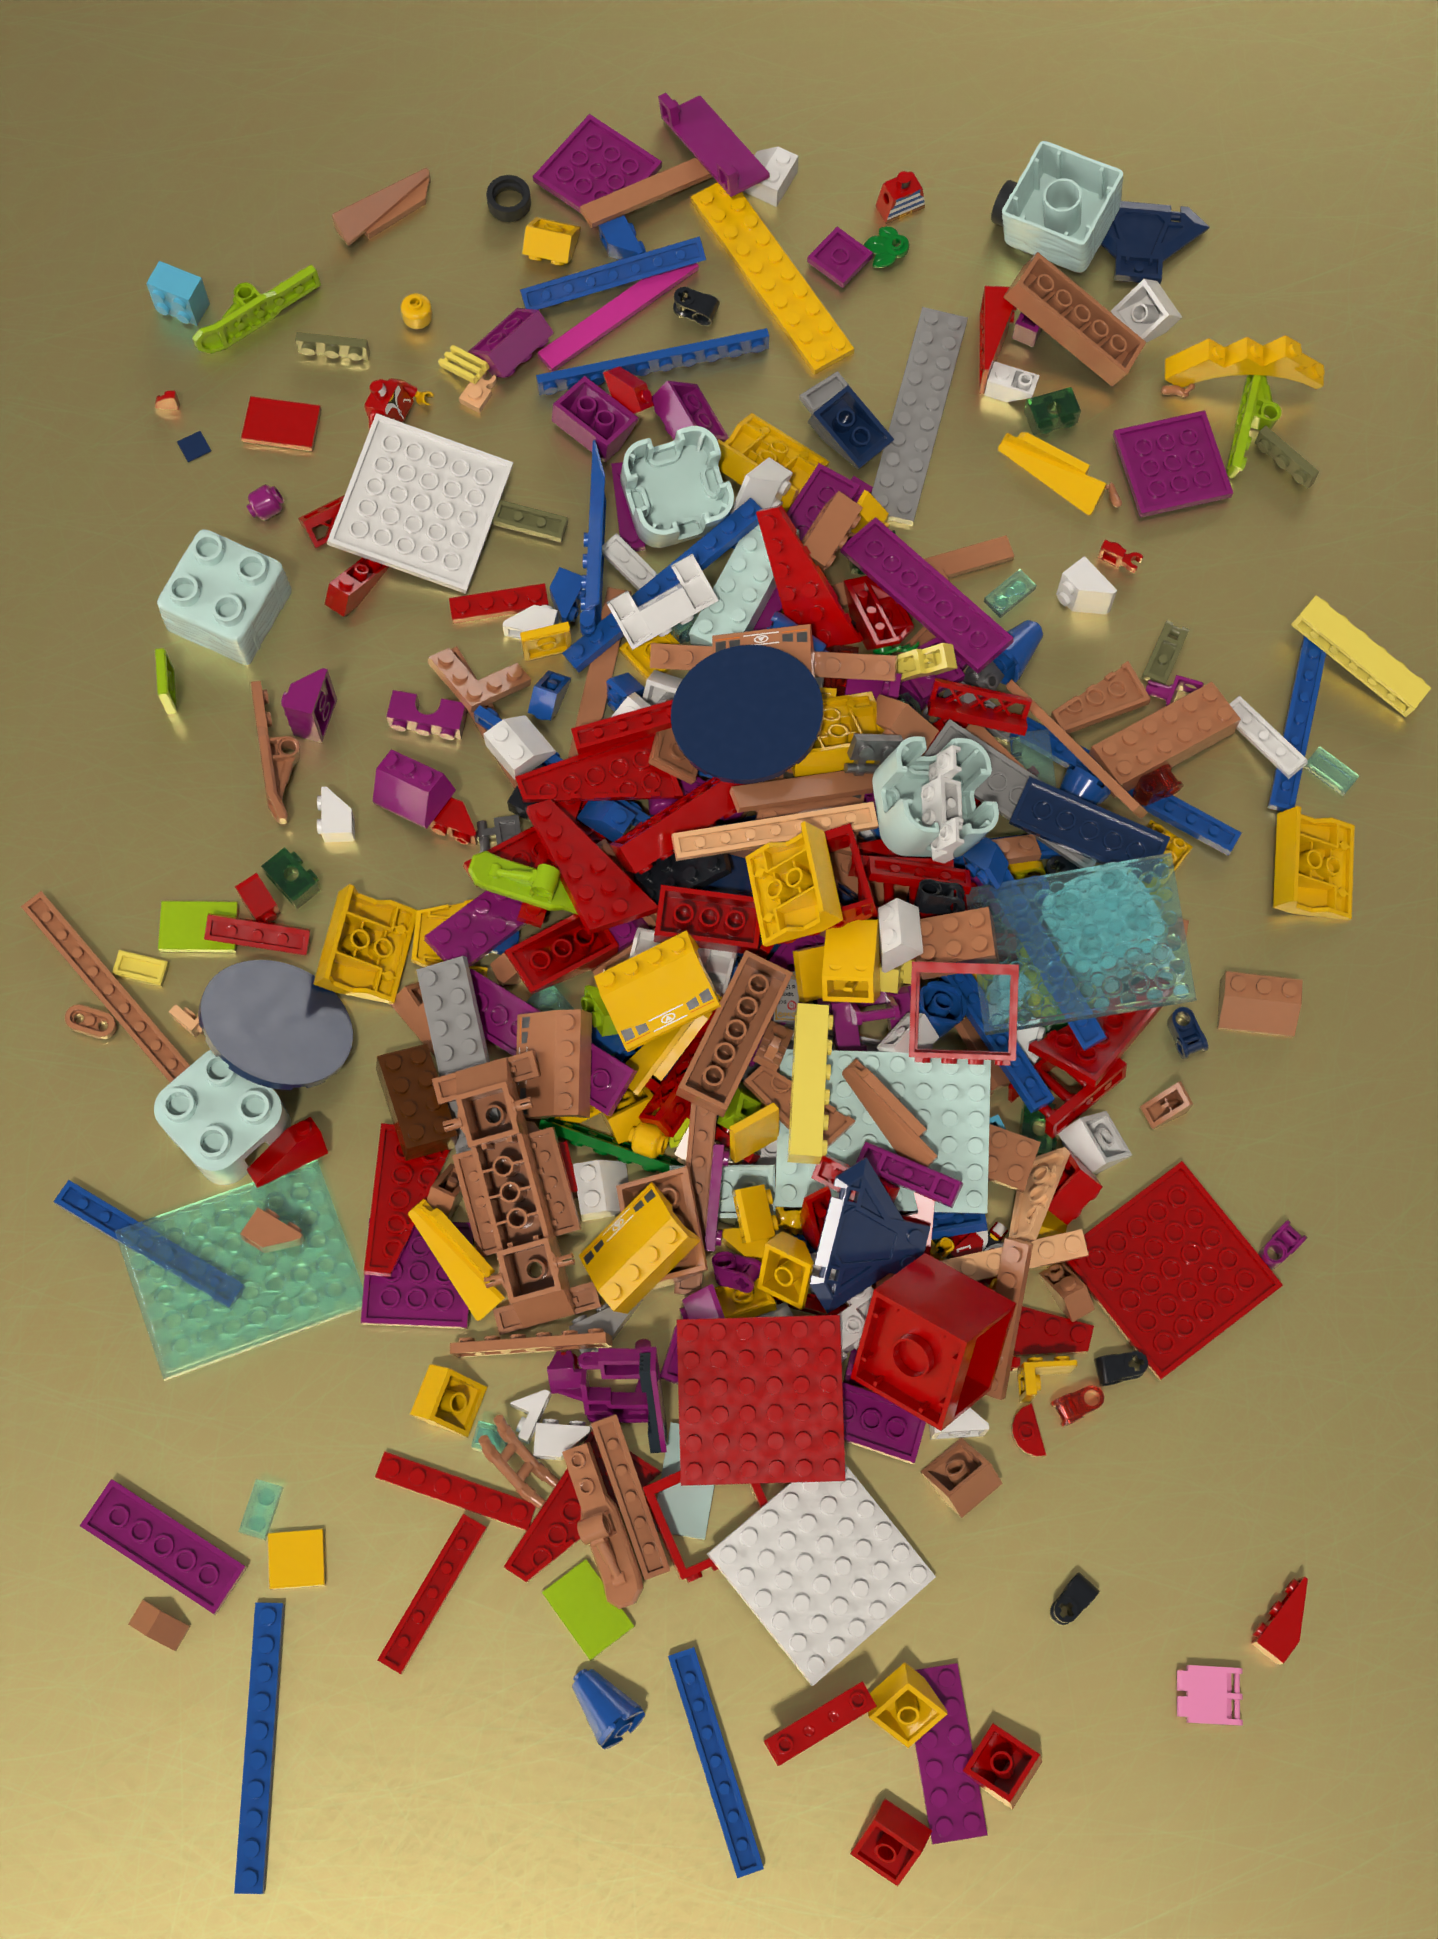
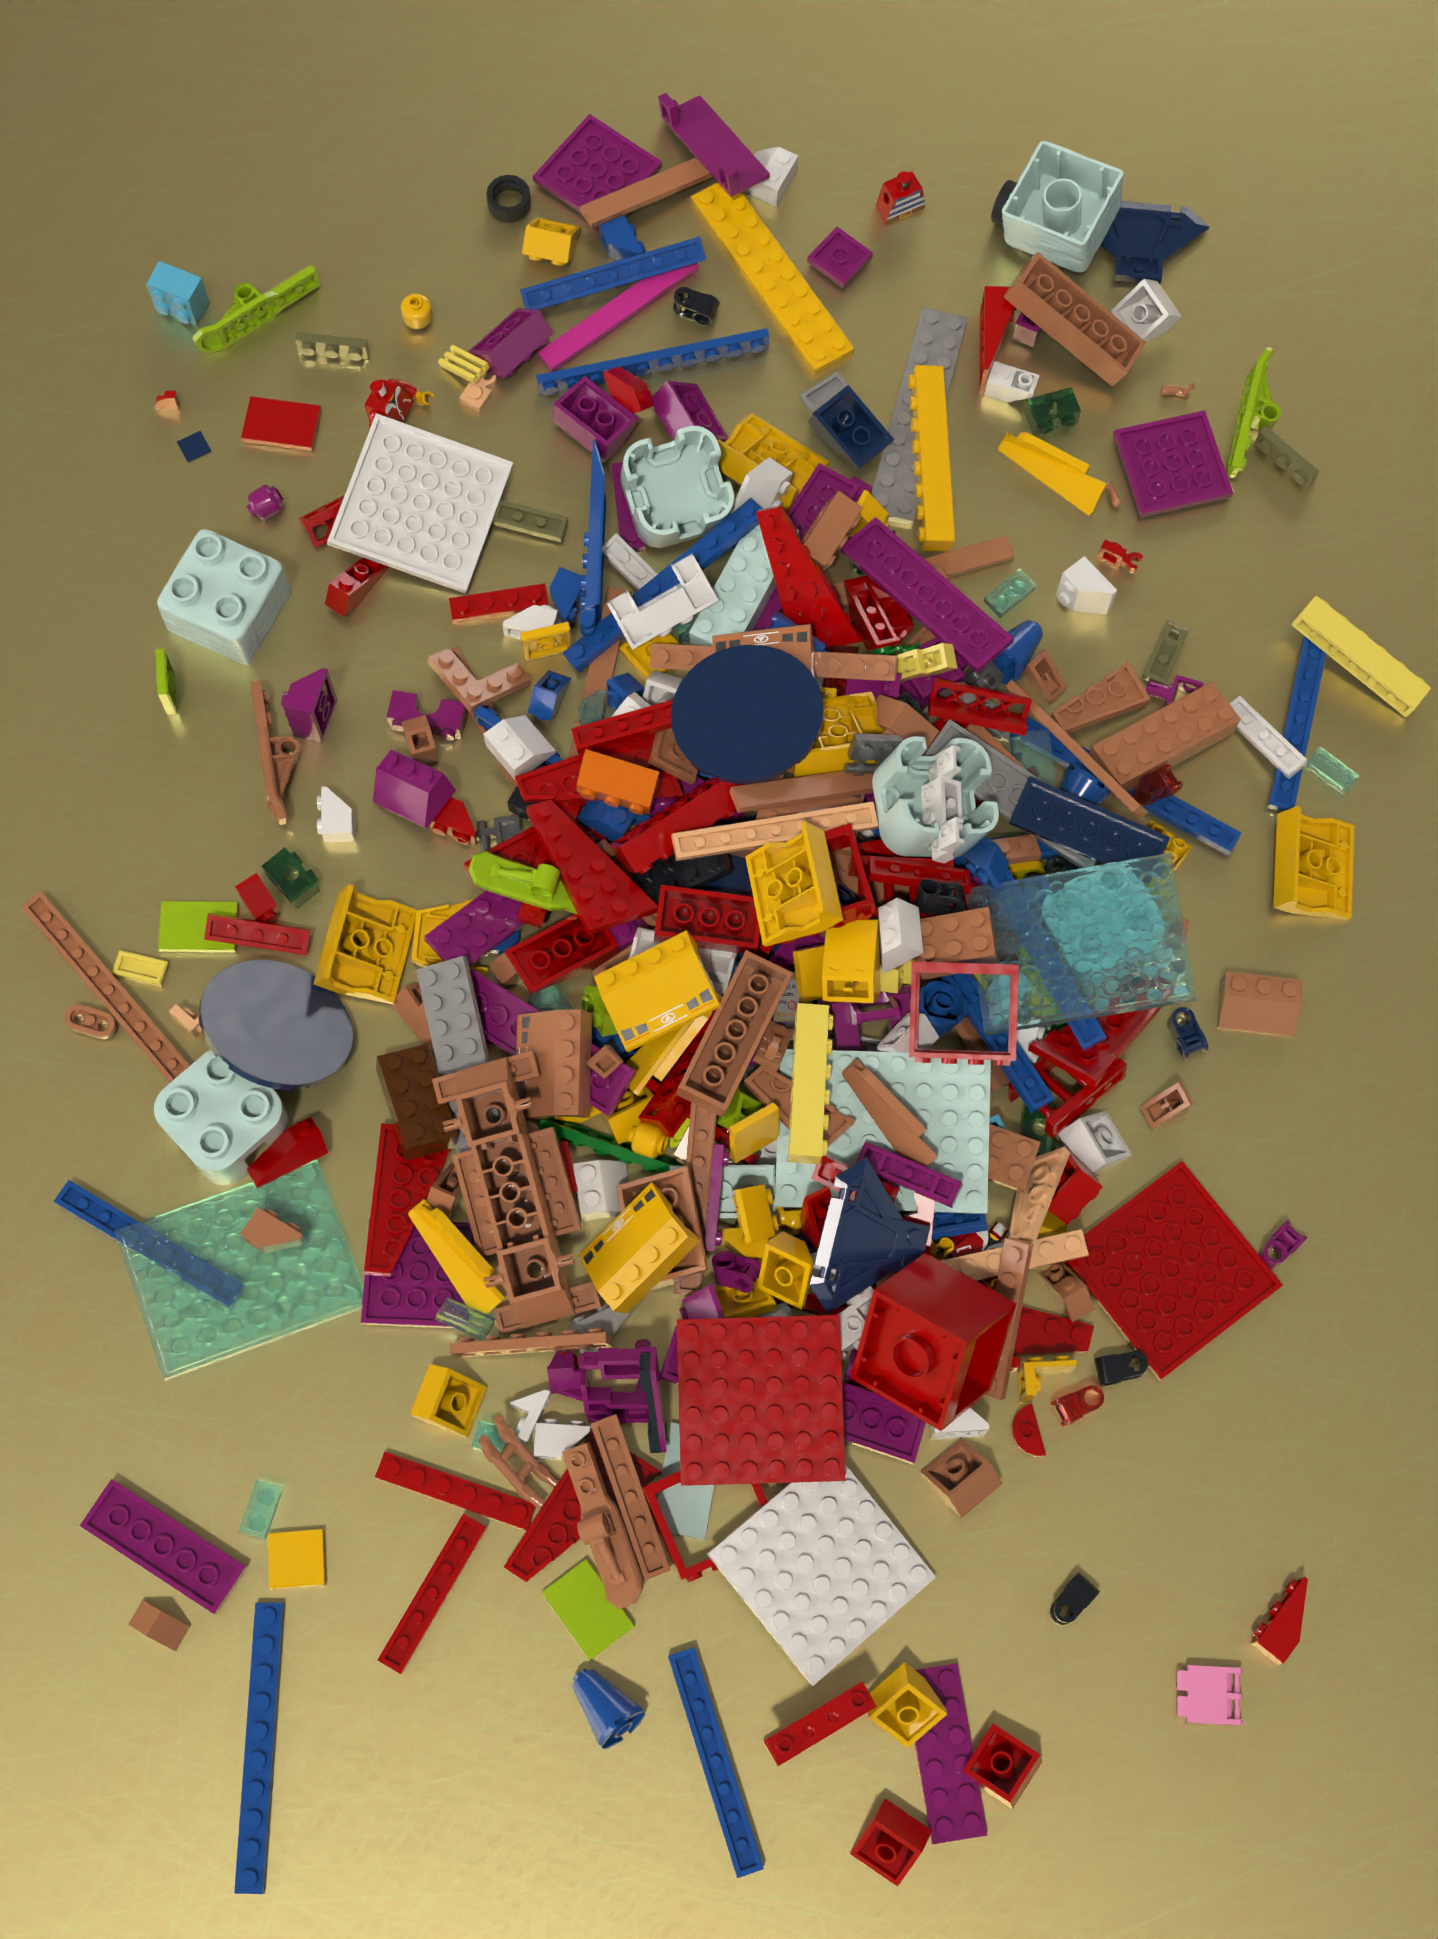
(382, 208): nougat wedge -> none
(420, 740): none -> nougat slope
(465, 1319): none -> clear light blue tile
(591, 708): none -> clear light blue plate
(605, 1061): none -> nougat slope
(617, 782): none -> orange slope
(884, 247): green plate -> none
(932, 458): none -> yellow brick
(1044, 677): none -> nougat slope
(1245, 357): yellow arch -> none

